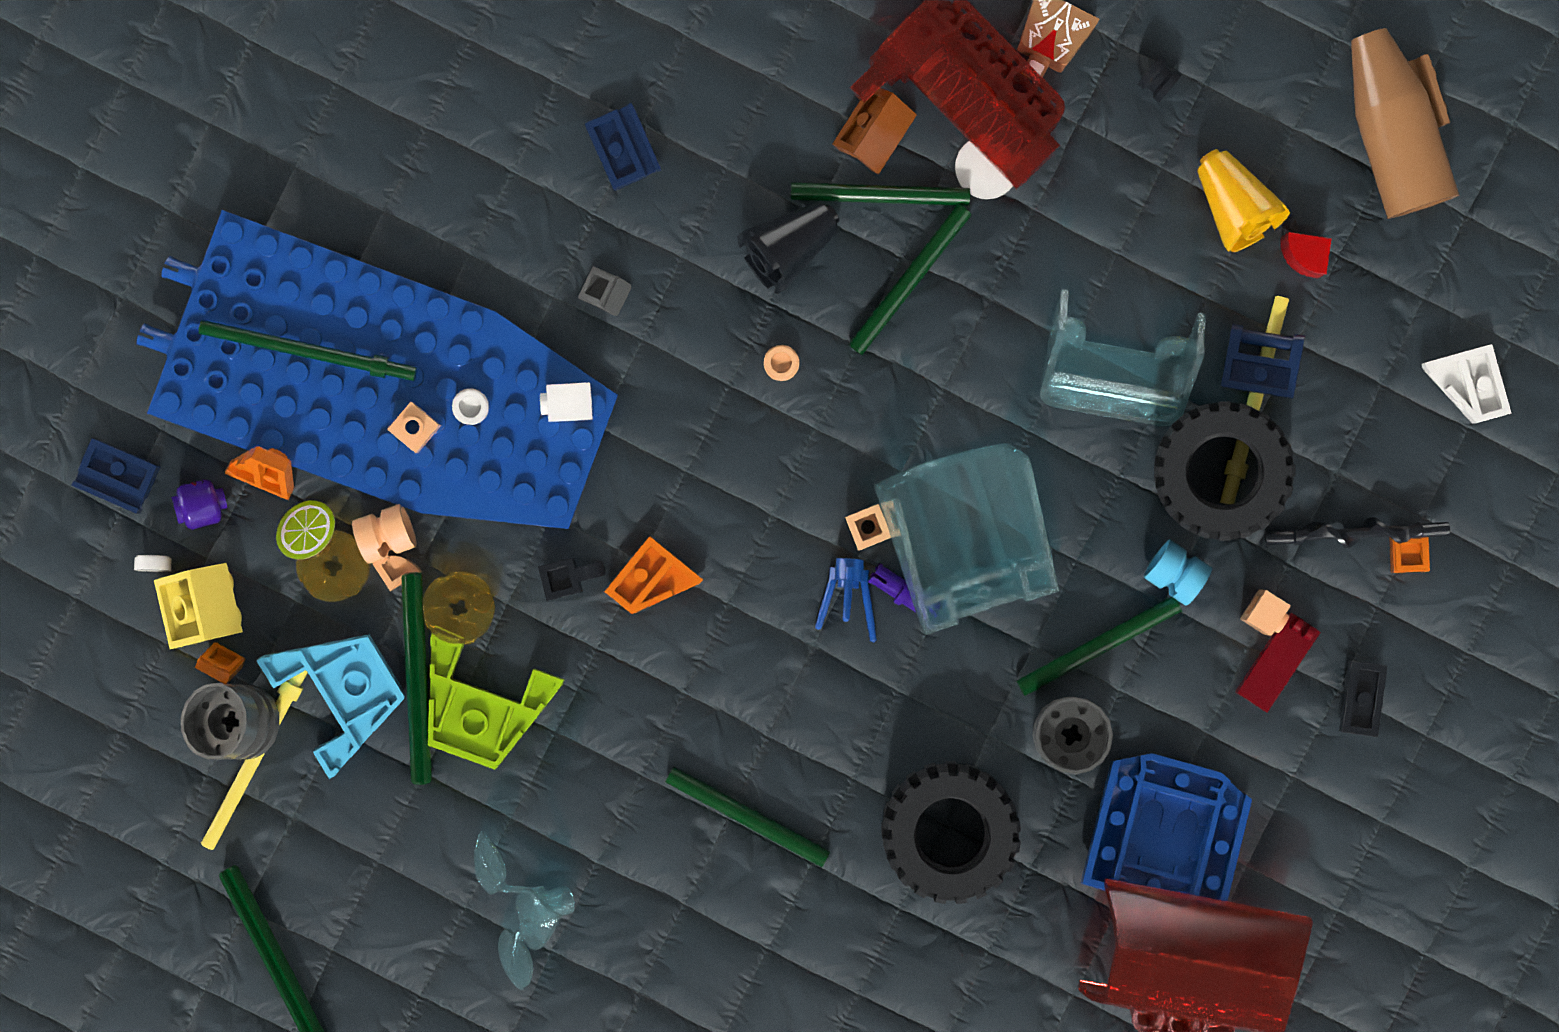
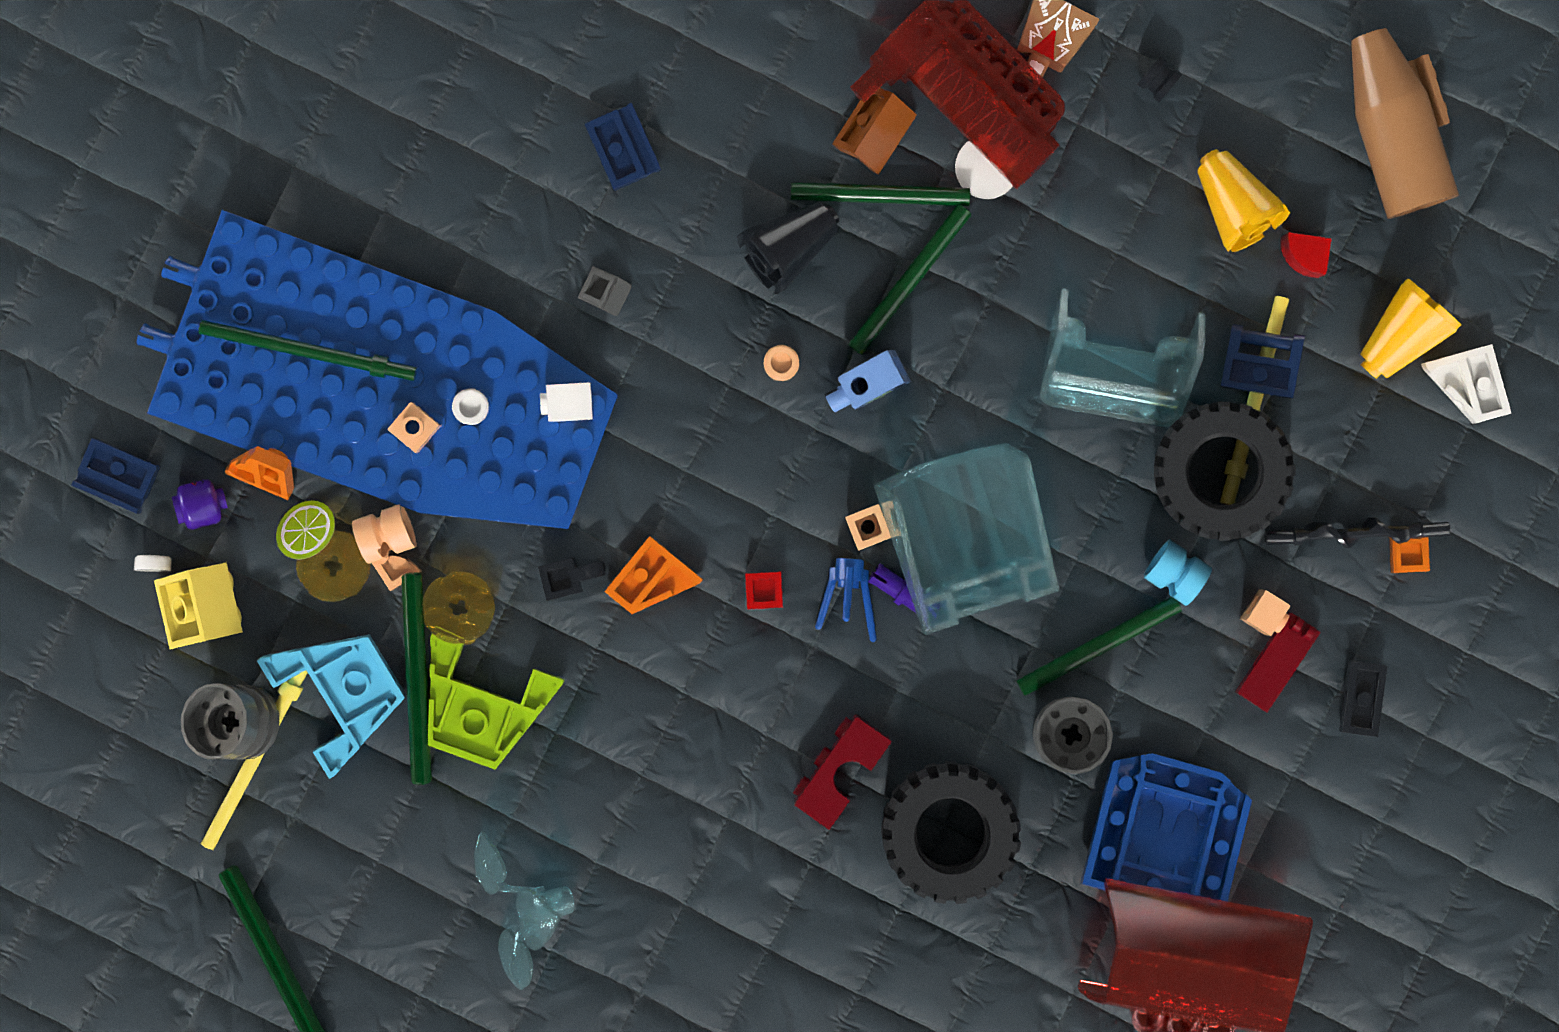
(220, 663): orange tile -> none
(747, 817): dark green piece -> none
(764, 590): none -> red plate
(857, 743): none -> dark red arch
(883, 374): none -> medium blue torso
(1406, 331): none -> yellow cone

